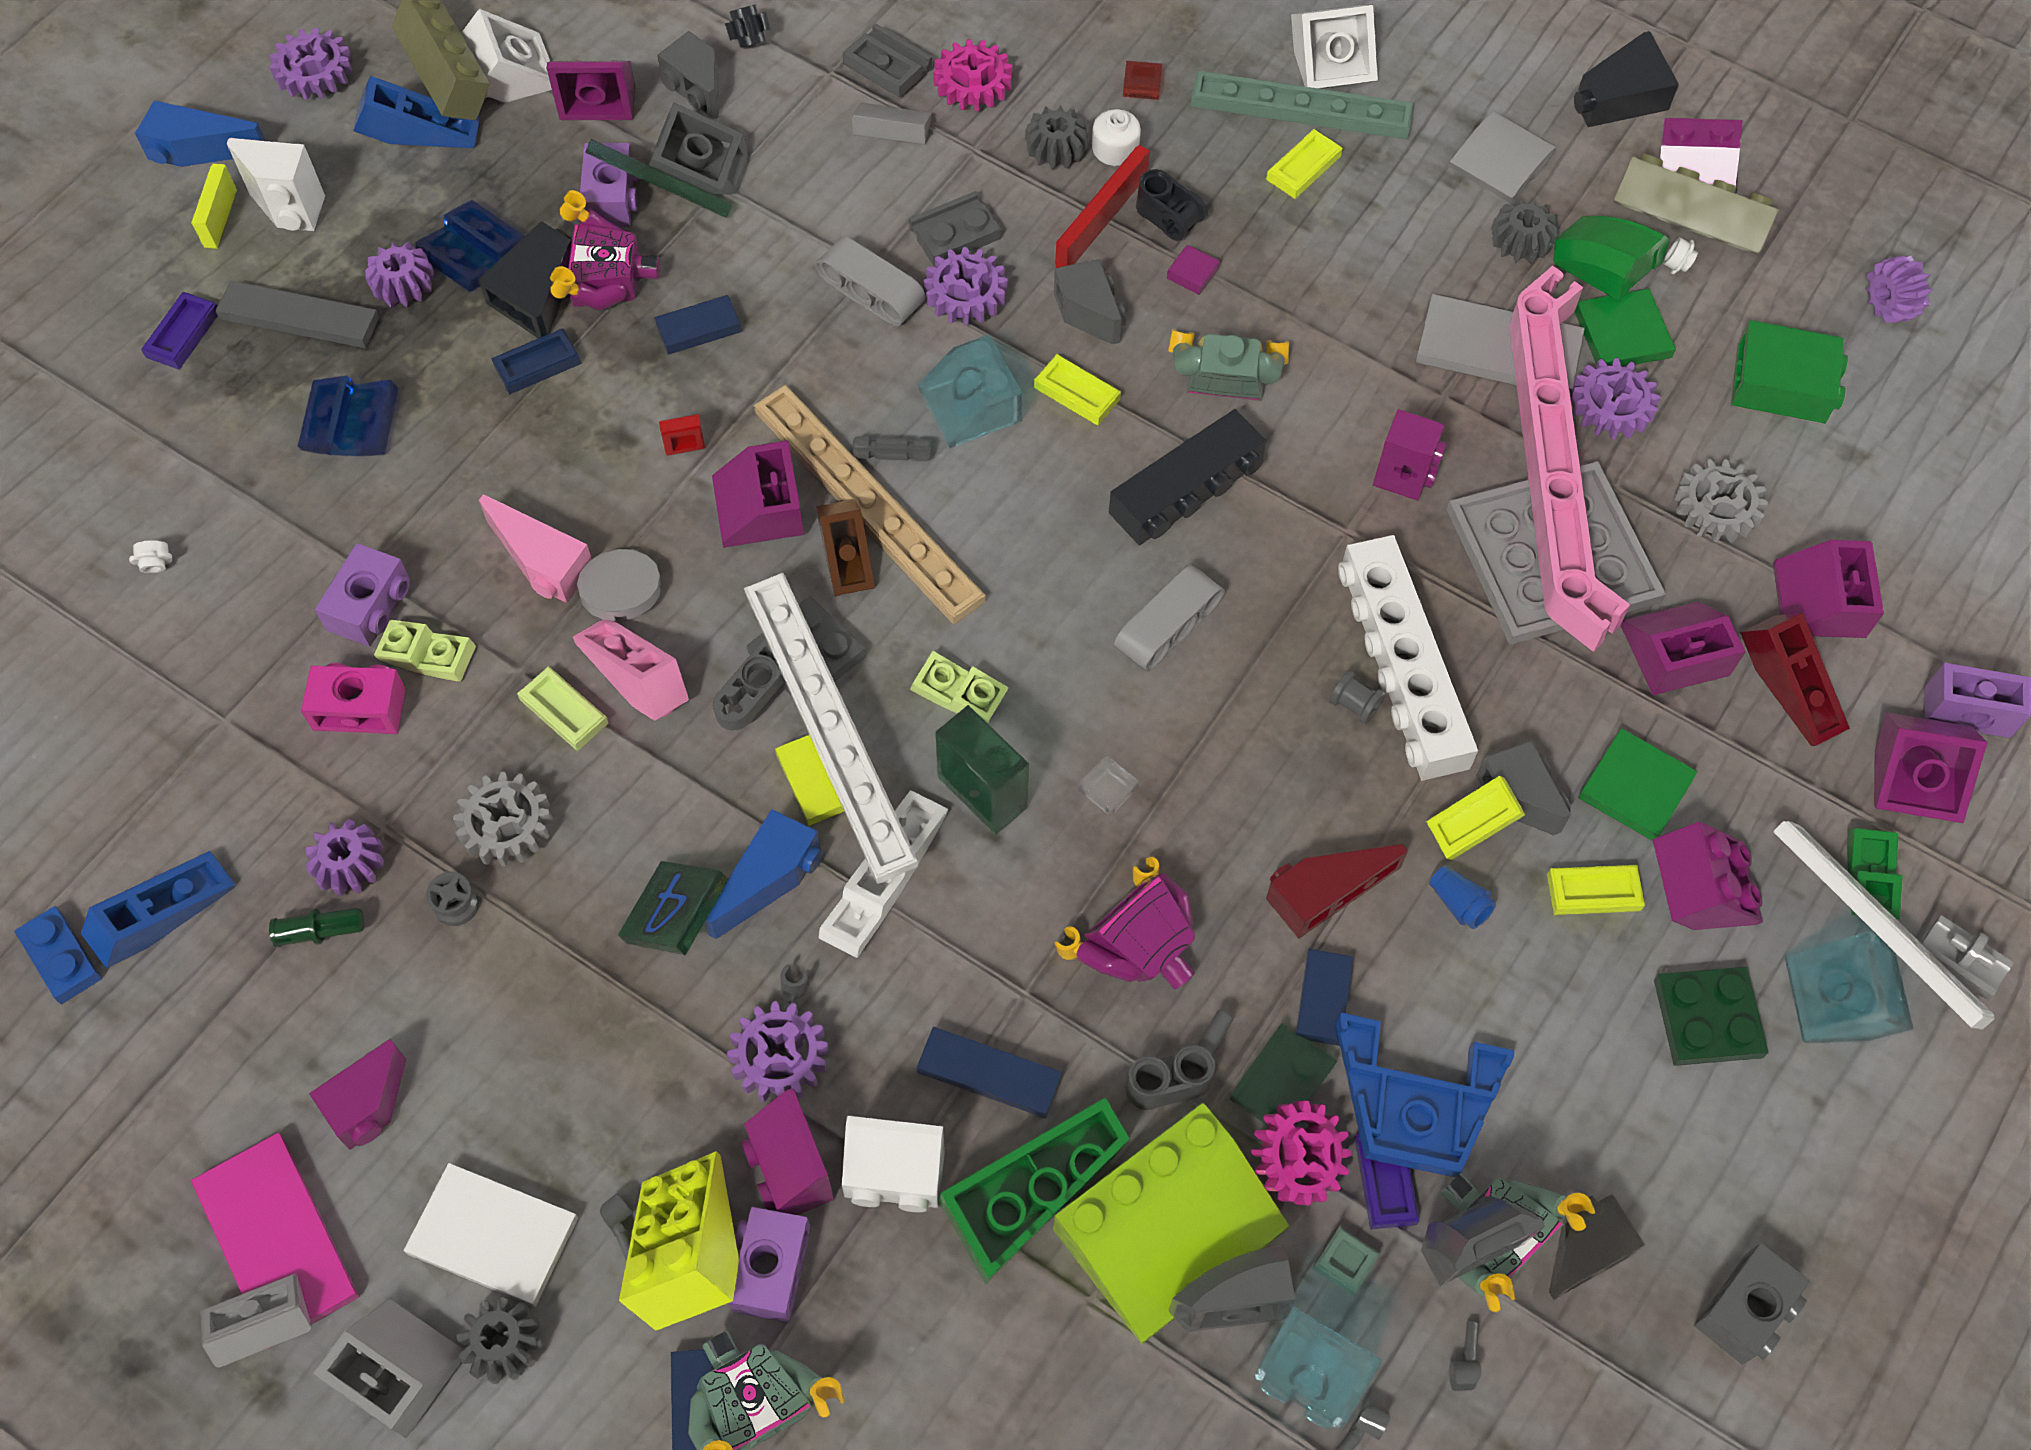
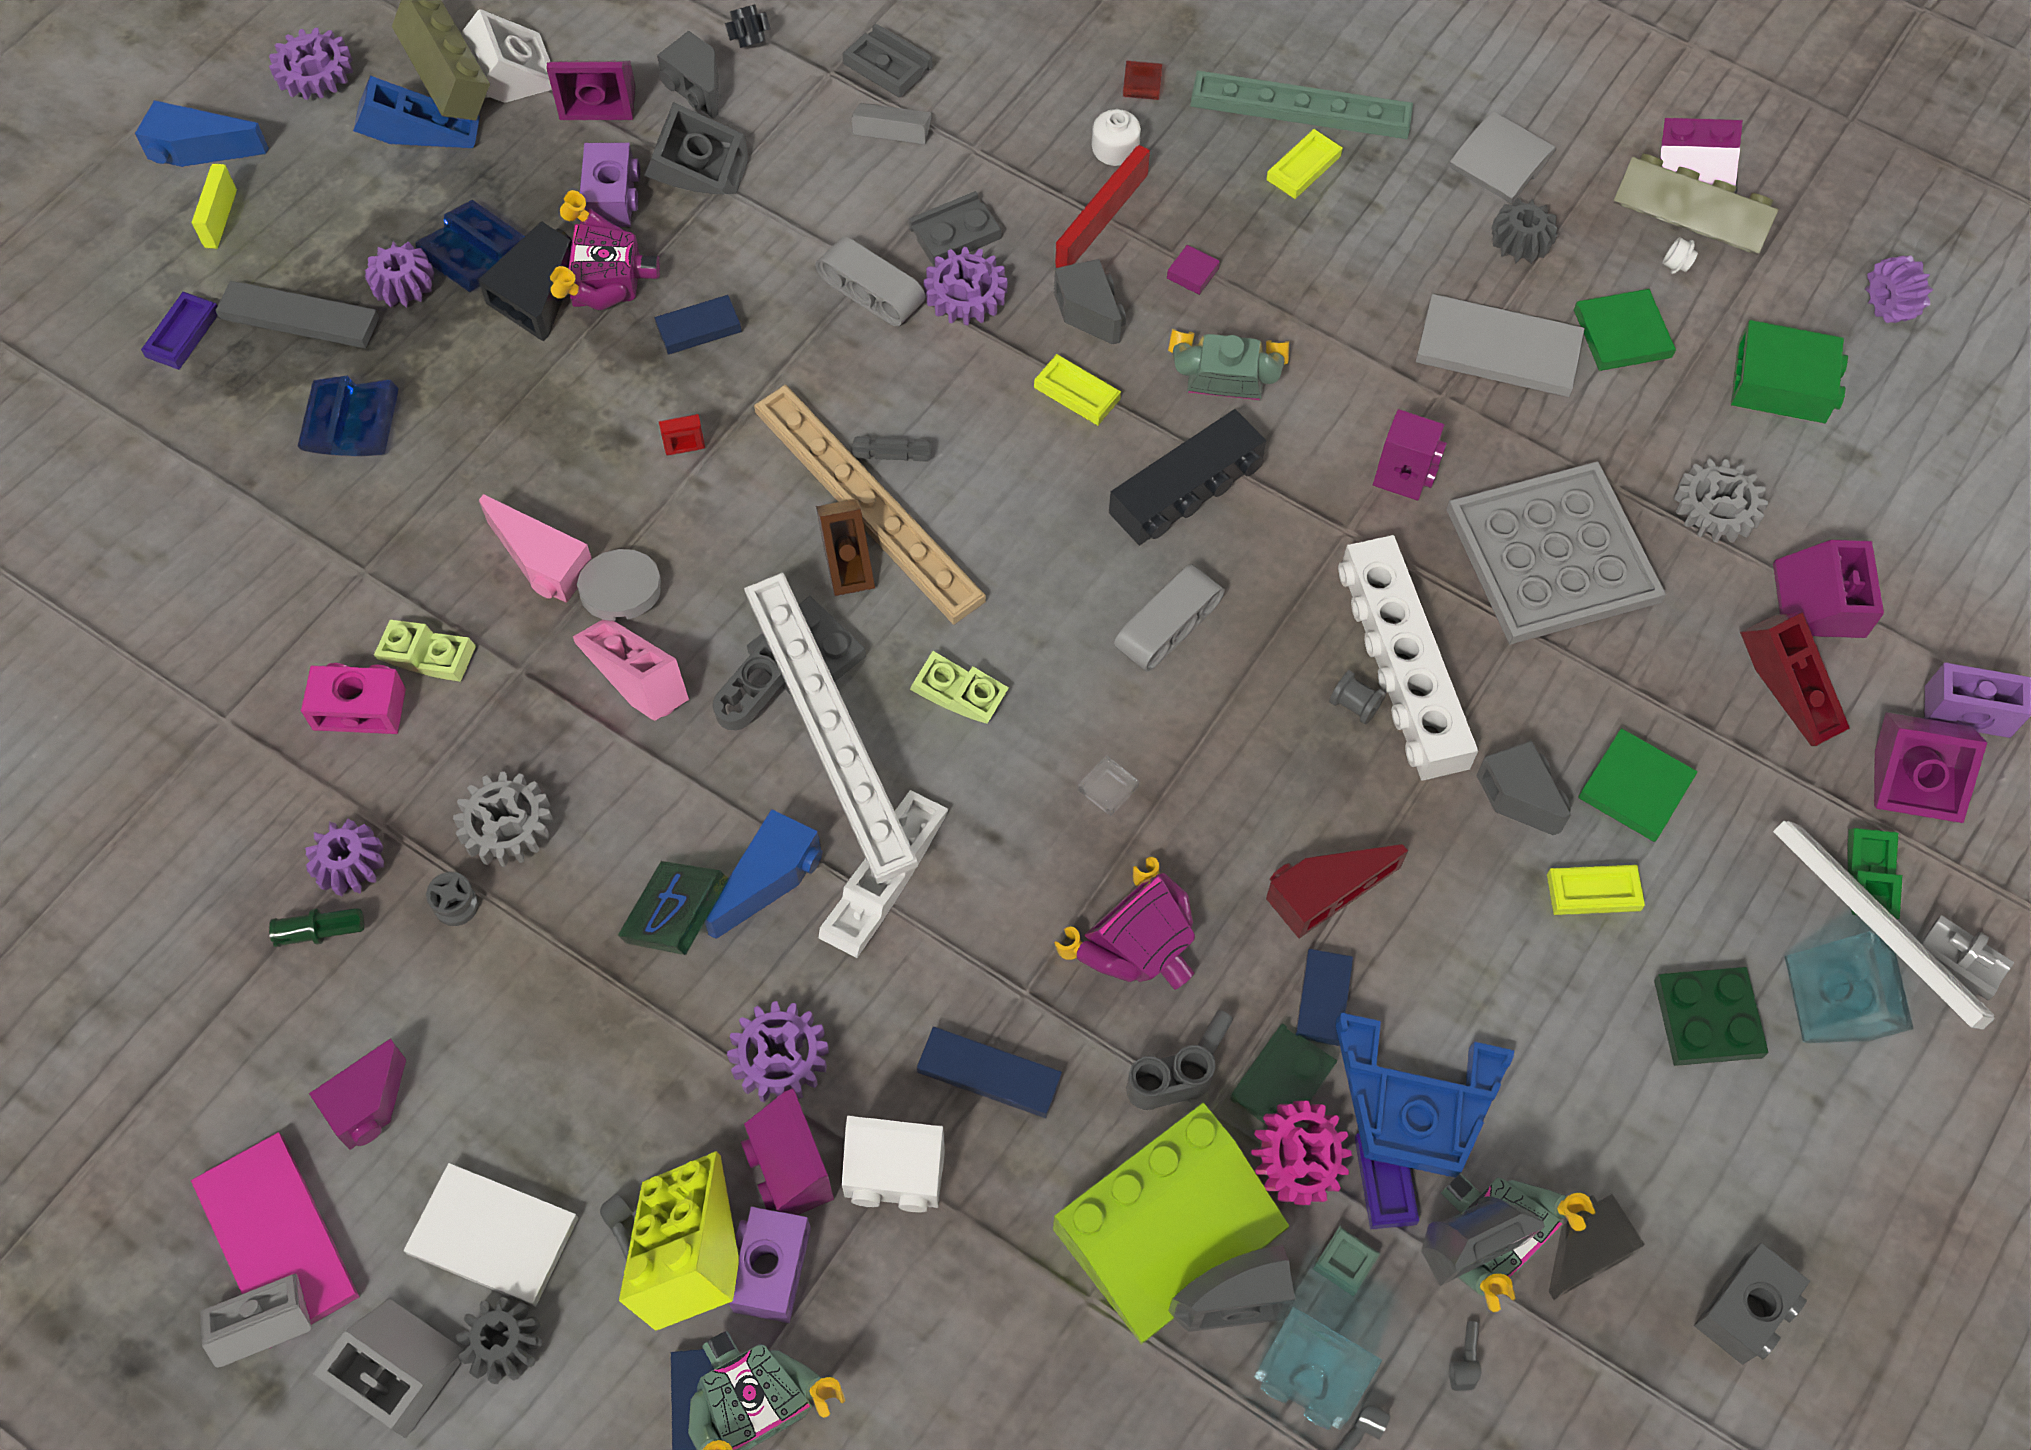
(58, 955): blue plate -> none
(151, 556): white plate -> none
(153, 908): blue slope -> none
(280, 181): white slope -> none
(362, 574): medium lavender brick -> none
(536, 361): dark blue tile -> none
(563, 708): yellowish green tile -> none
(658, 178): clear green bar -> none
(758, 496): magenta slope -> none
(791, 990): dark grey hand -> none
(808, 780): neon yellow tile -> none
(972, 75): dark pink gear -> none
(972, 392): clear light blue slope -> none
(979, 759): clear green window -> none
(1022, 1191): green wedge -> none
(1056, 137): dark grey gear -> none
(1167, 204): black piece -> none
(1335, 46): white slope -> none
(1463, 897): blue cone -> none
(1475, 818): neon yellow tile -> none
(1555, 467): bright pink piece -> none
(1609, 252): green slope -> none
(1627, 84): black slope -> none
(1634, 403): medium lavender gear -> none
(1683, 646): magenta slope -> none
(1707, 878): magenta slope -> none

